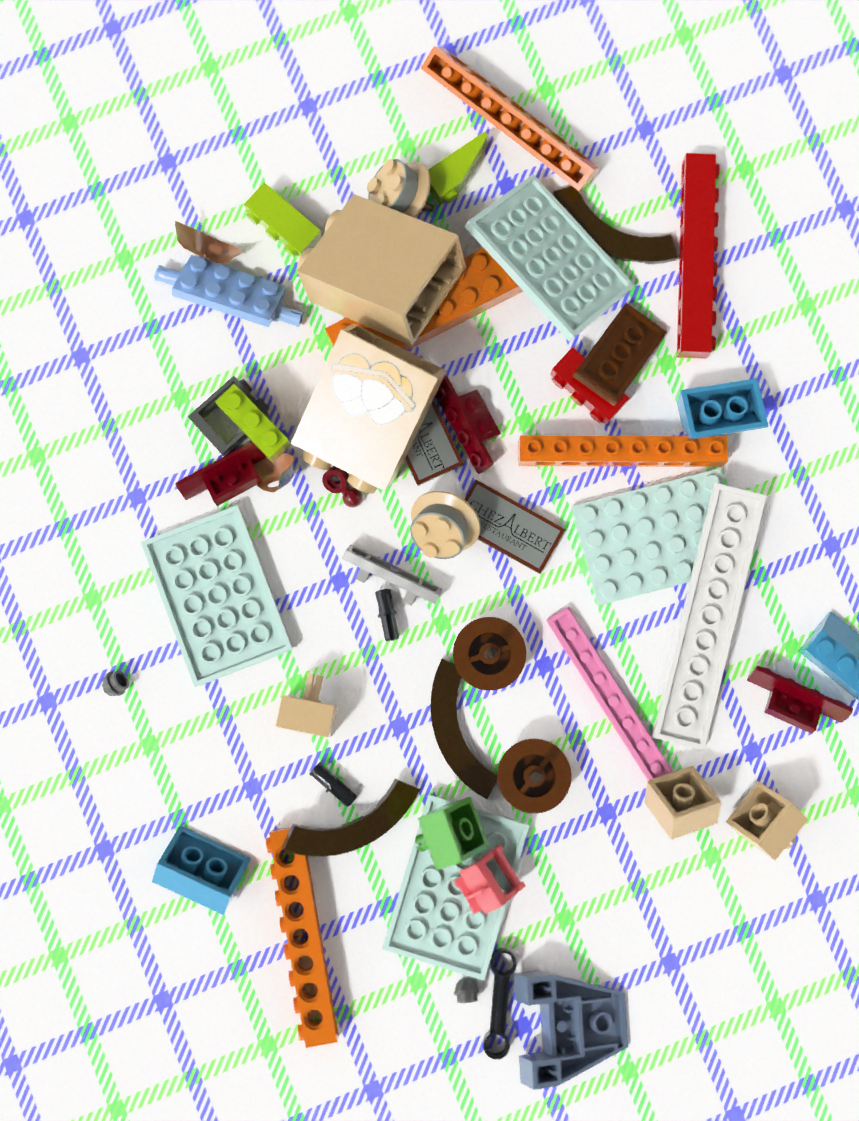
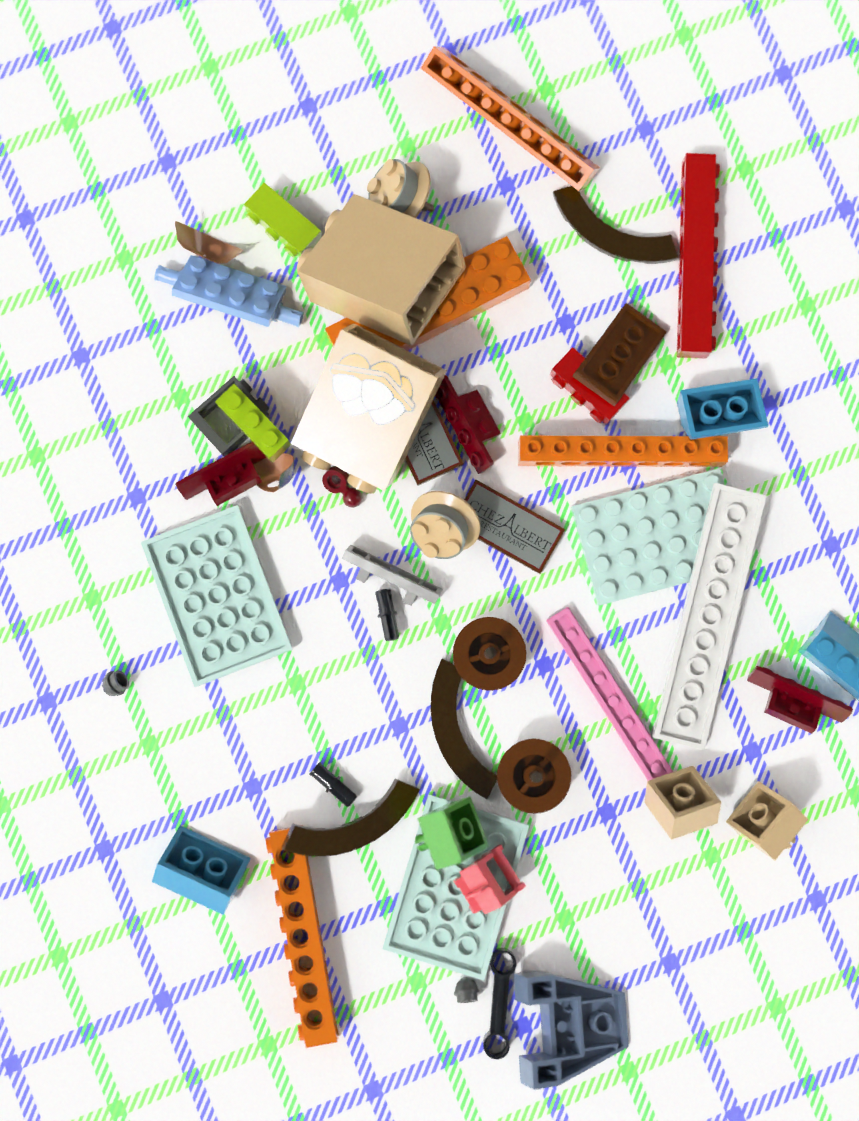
(307, 712): tan brick -> none
(453, 171): lime slope -> none
(550, 256): light aqua plate -> none

